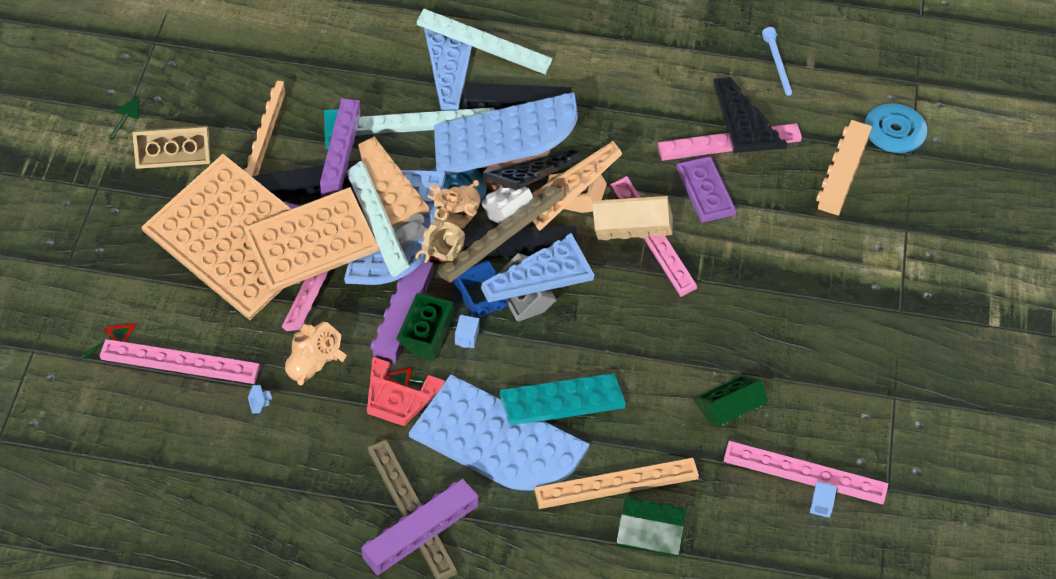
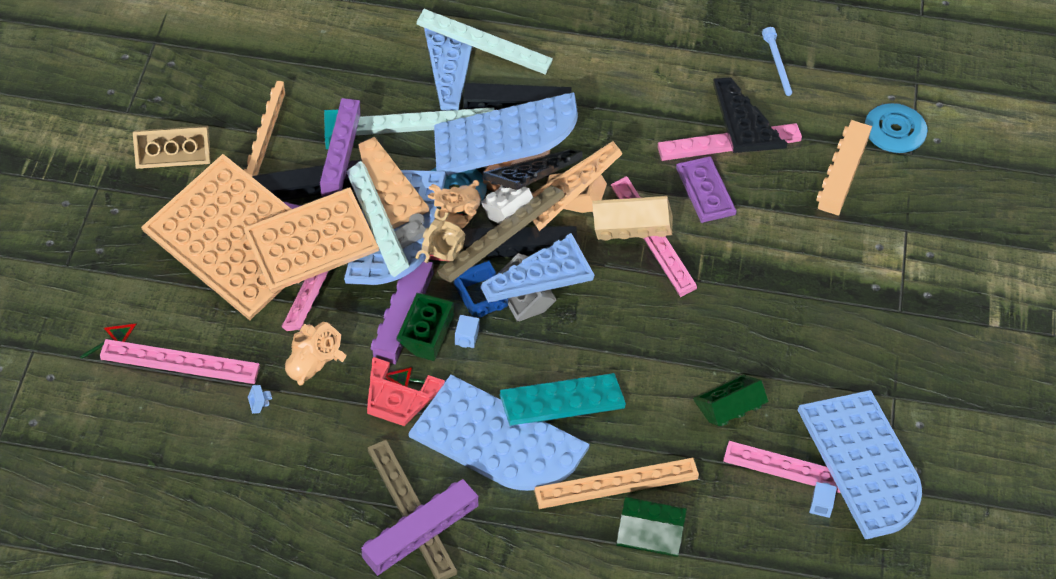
(129, 109): dark green piece -> none
(865, 461): none -> light blue plate

